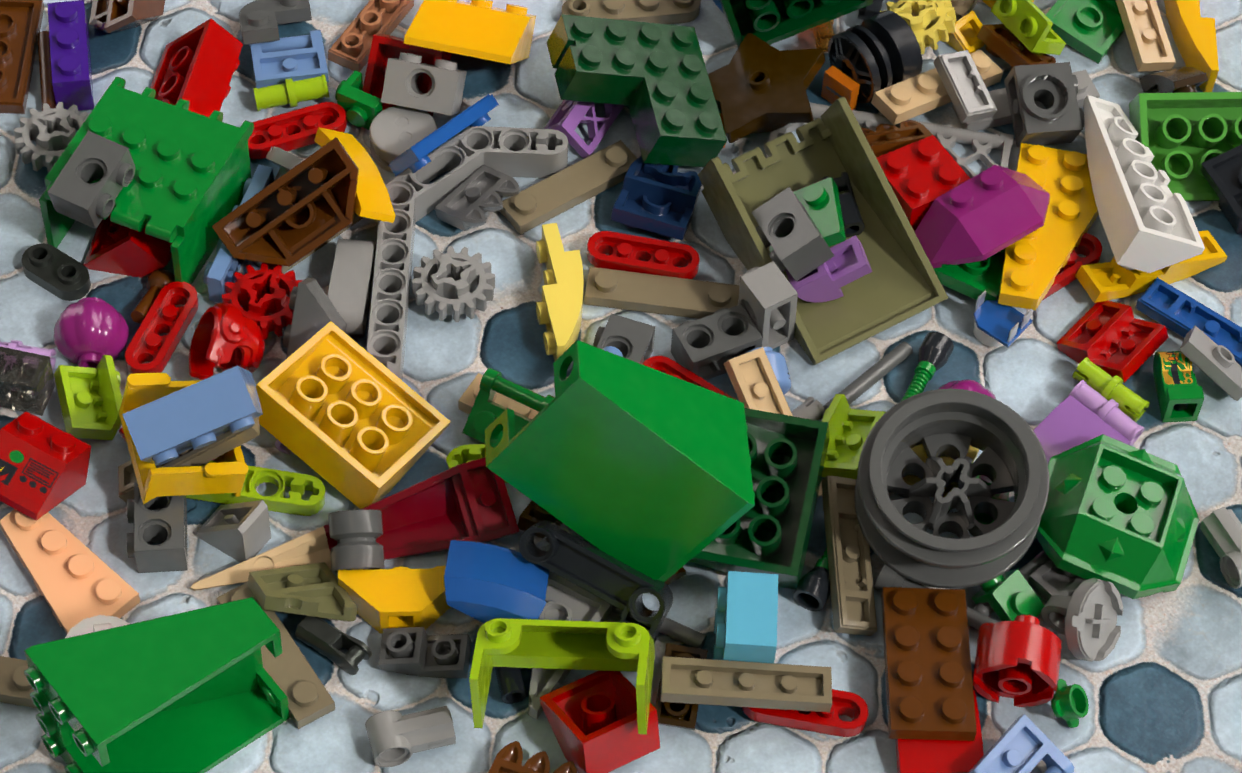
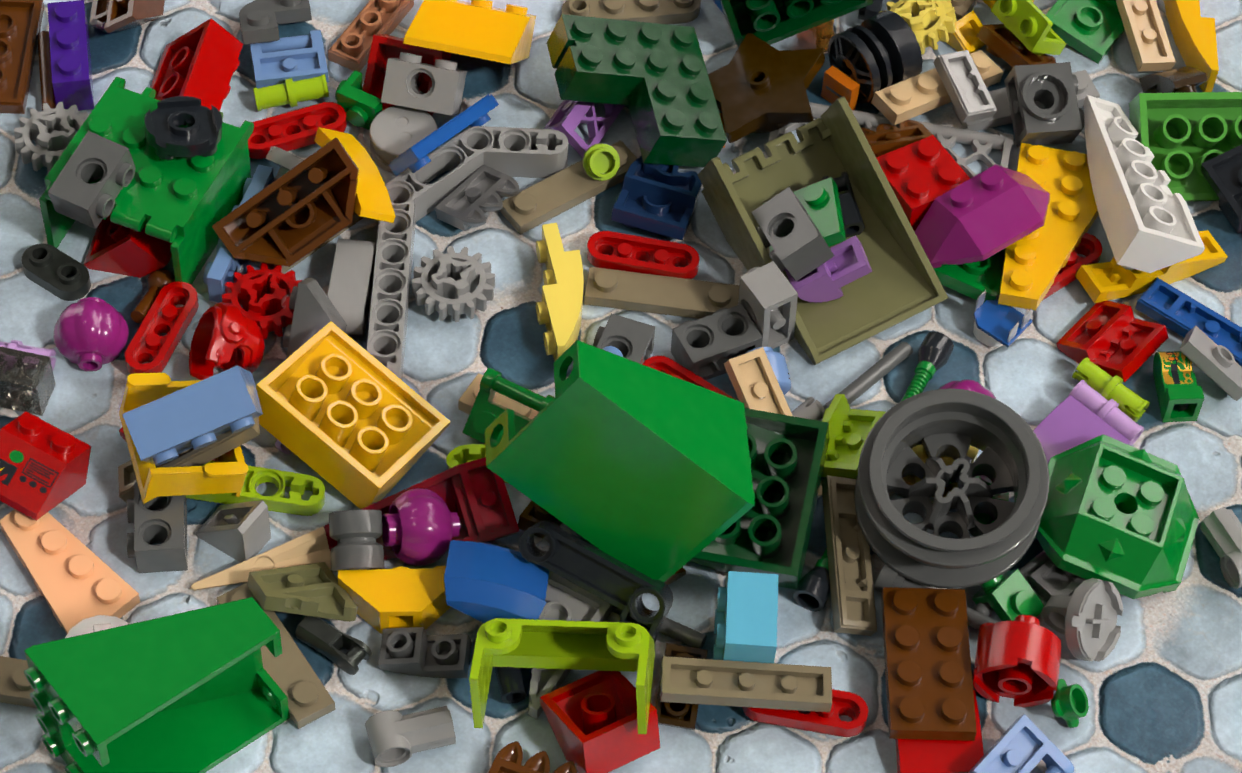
(90, 399): lime bracket -> none
(199, 137): none -> black plate
(419, 527): none -> magenta plant
(601, 161): none -> lime plate

